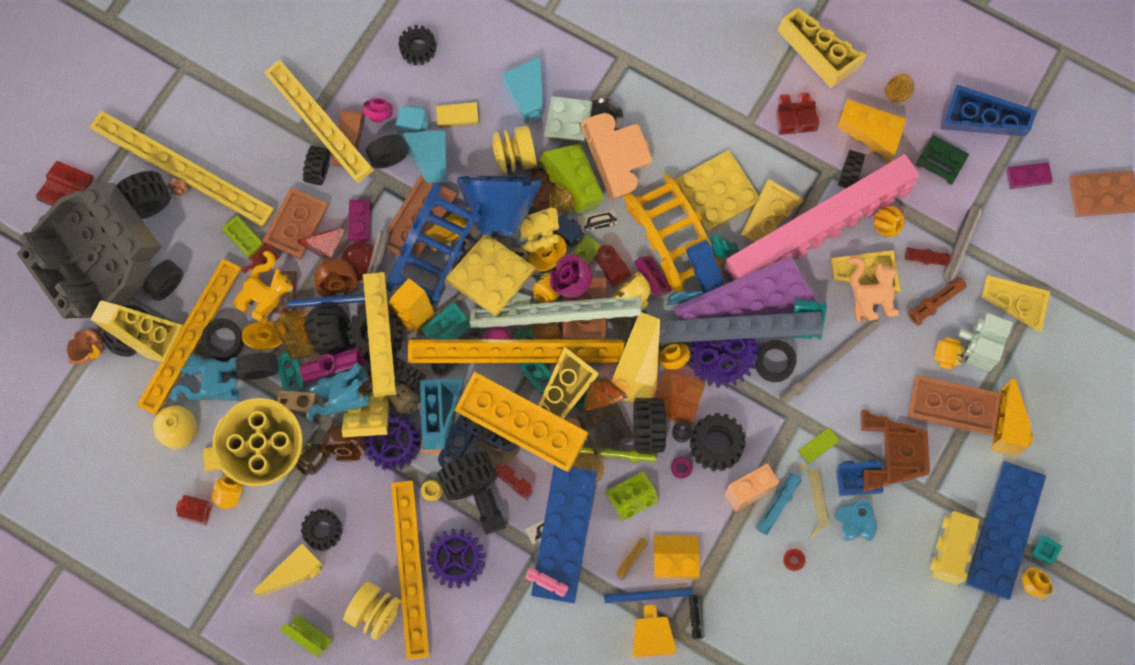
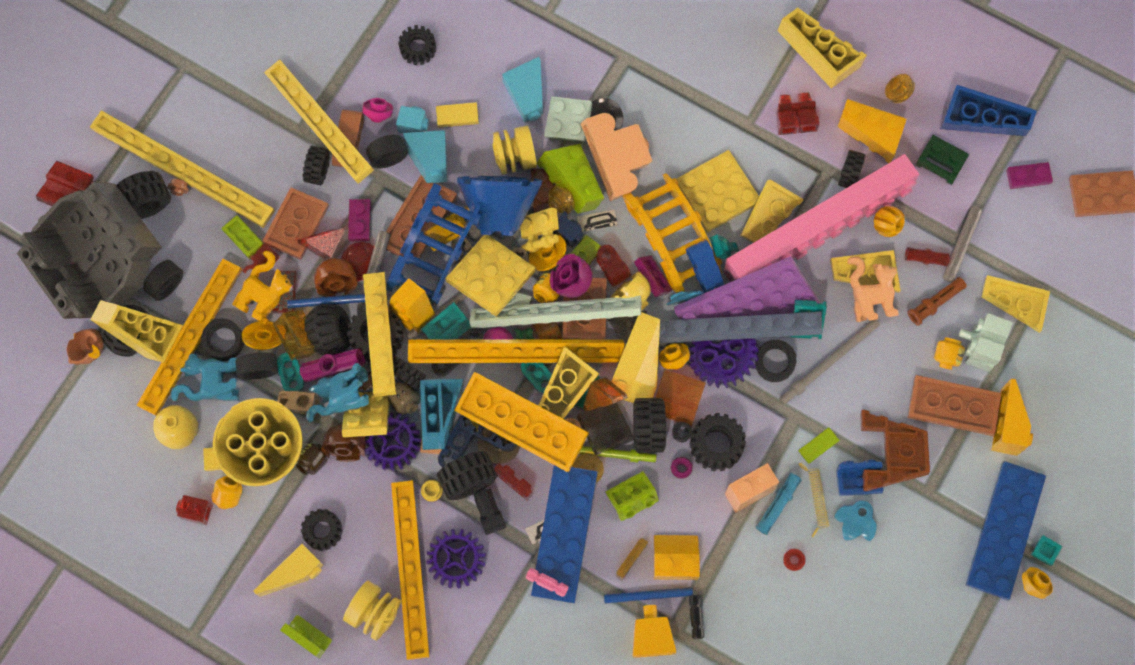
(954, 548): light yellow wedge -> none

